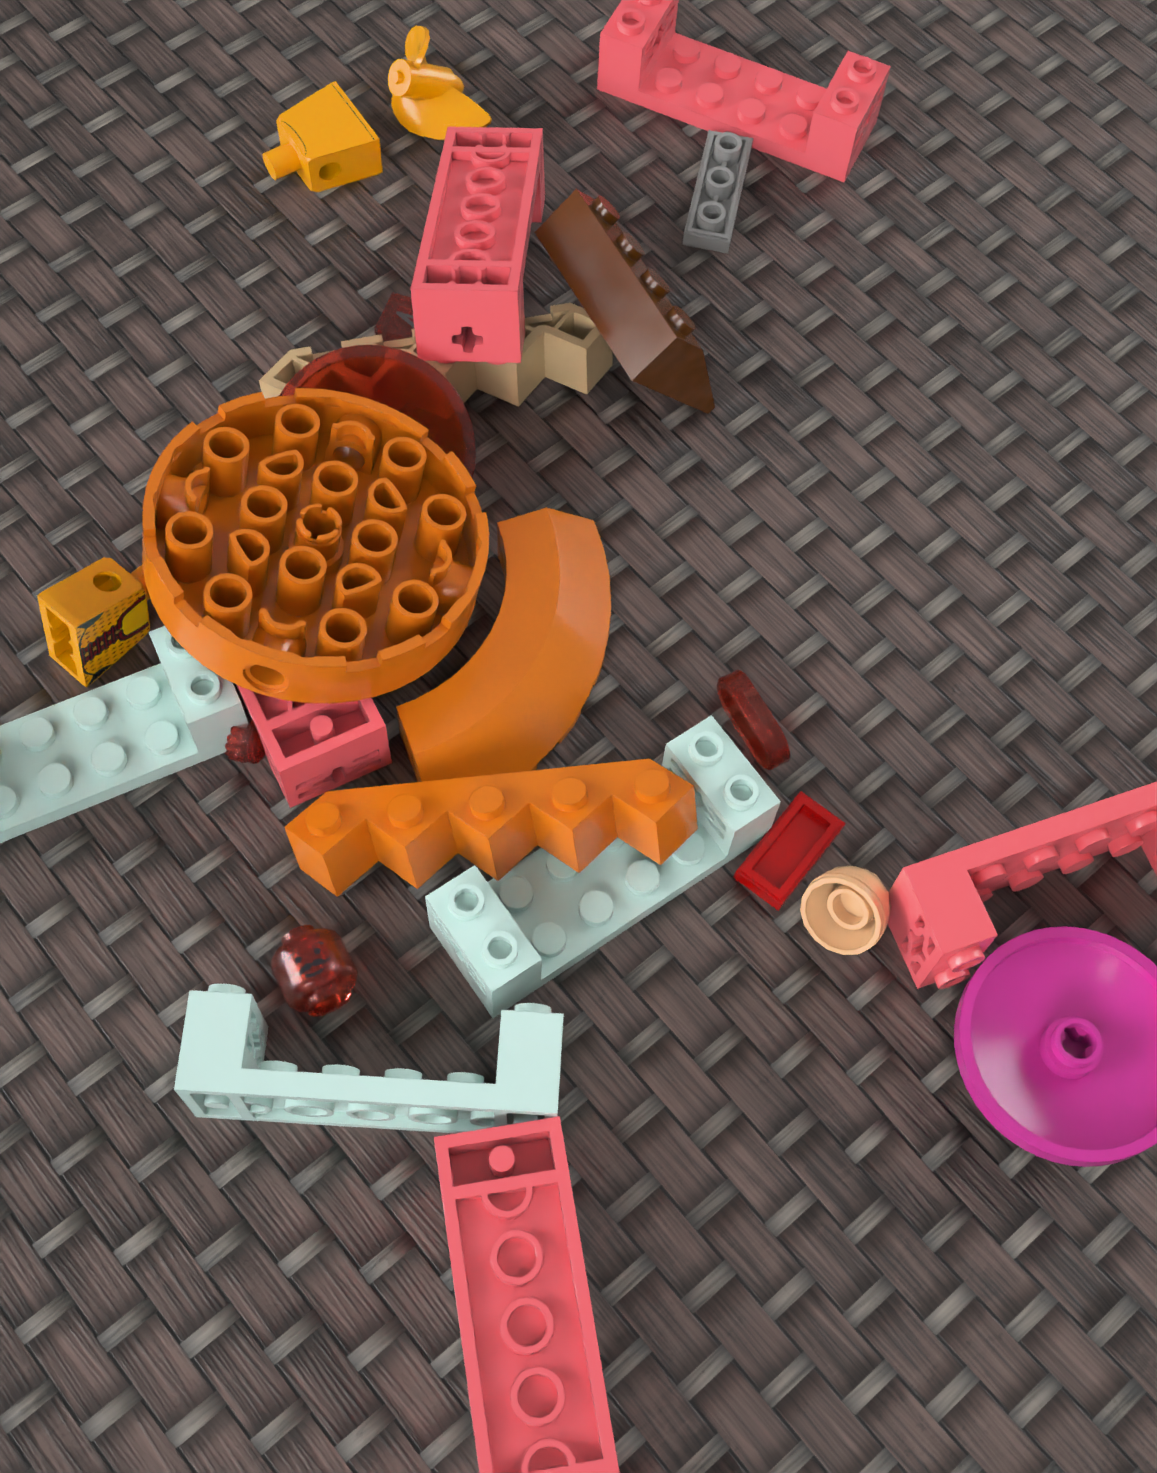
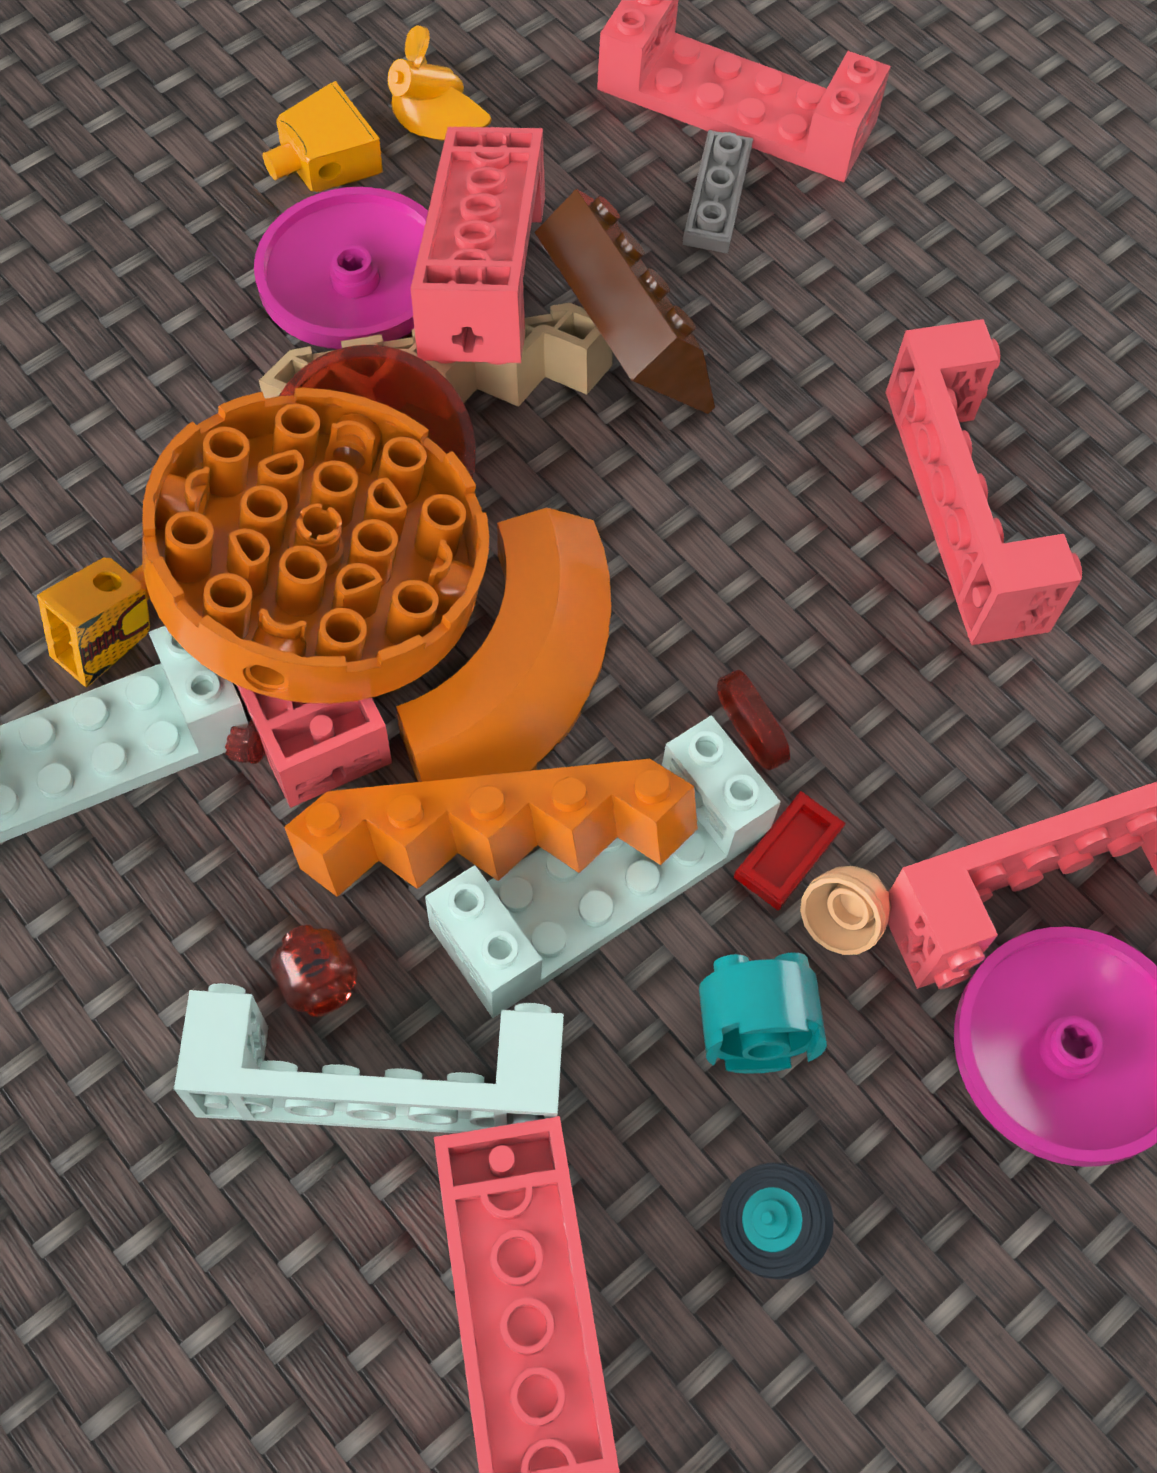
(342, 265): none -> dark pink dish
(761, 1013): none -> teal brick
(776, 1221): none -> black wheel
(997, 585): none -> coral plate

